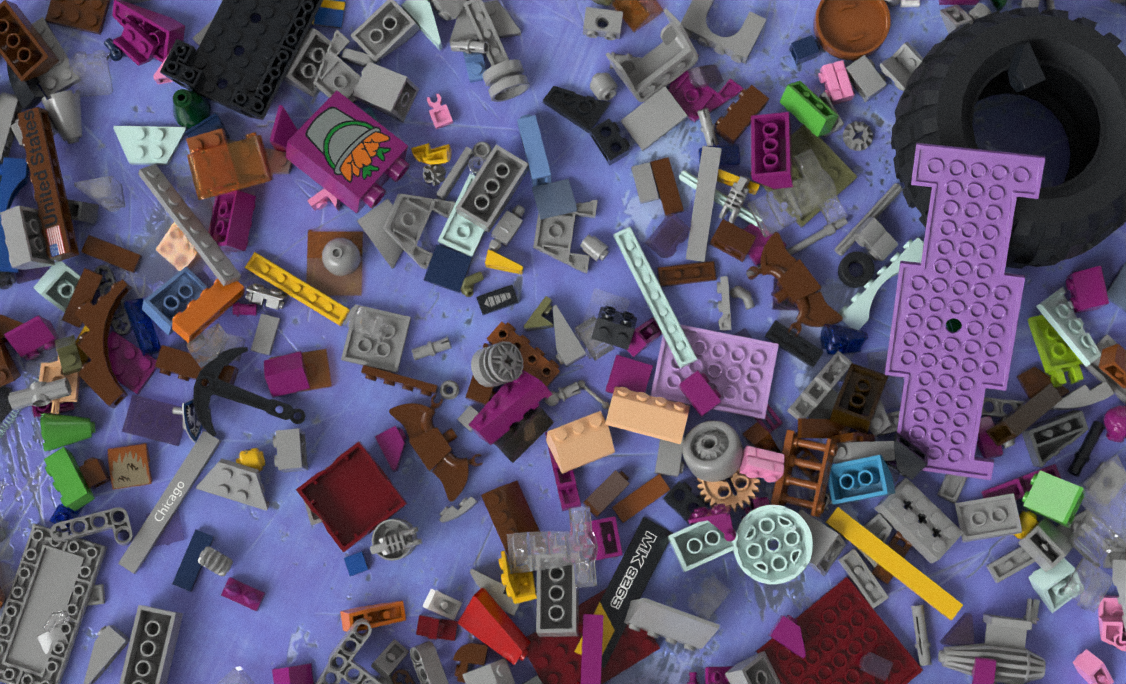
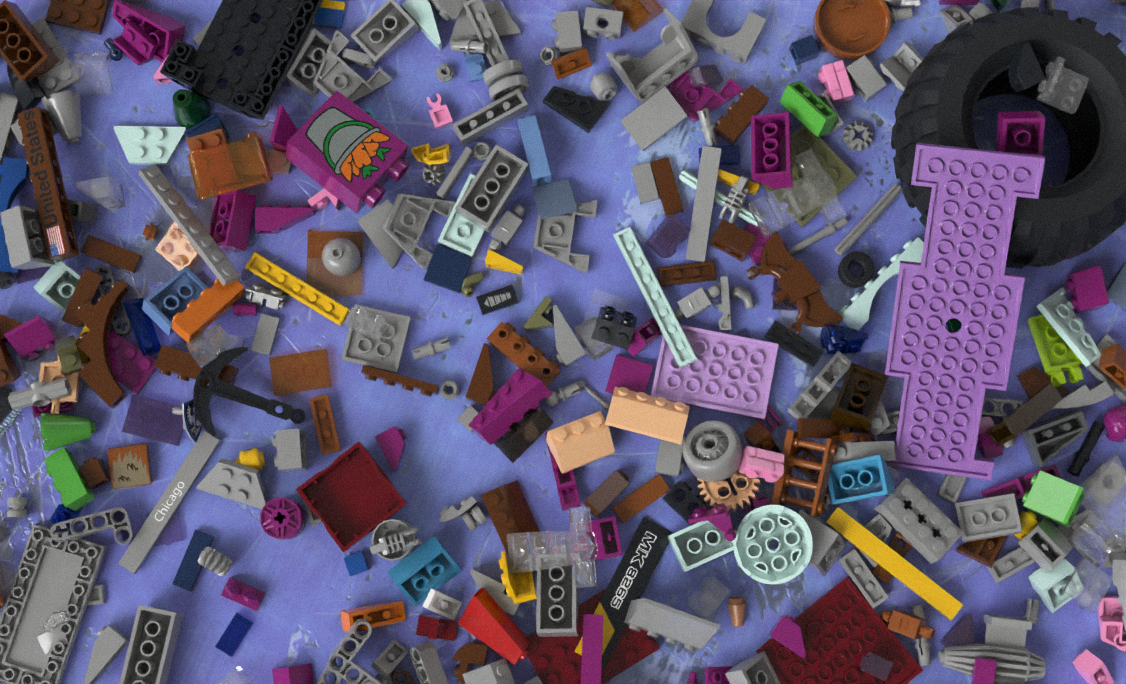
(17, 507): none -> light grey wheel
(150, 231): none -> dark orange plate
(234, 634): none -> clear blue tile
(277, 219): none -> magenta slope
(286, 374): magenta slope -> none
(291, 526): none -> magenta wheel
(325, 424): none -> dark orange plate
(385, 91): light grey slope -> none
(424, 570): none -> dark azure slope
(434, 447): reddish brown torso -> none
(444, 77): none -> light grey plate
(478, 161): clear bush -> none
(478, 516): none -> light grey wheel
(490, 117): none -> light grey brick
(497, 364): light grey wheel -> none
(544, 54): none -> light grey plate
(567, 31): none -> light grey brick
(571, 63): none -> dark orange plate
(594, 248): light grey brick -> none
(605, 143): black brick -> none
(696, 302): none -> light grey piece
(700, 393): magenta brick -> none
(737, 610): none -> nougat cone
(875, 239): light grey brick -> none
(900, 14): none -> light grey pin
(907, 624): none -> dark orange piece
(908, 457): black slope -> none
(984, 550): none -> reddish brown wing
(1020, 132): none -> magenta brick
(1062, 87): none -> clear bracket

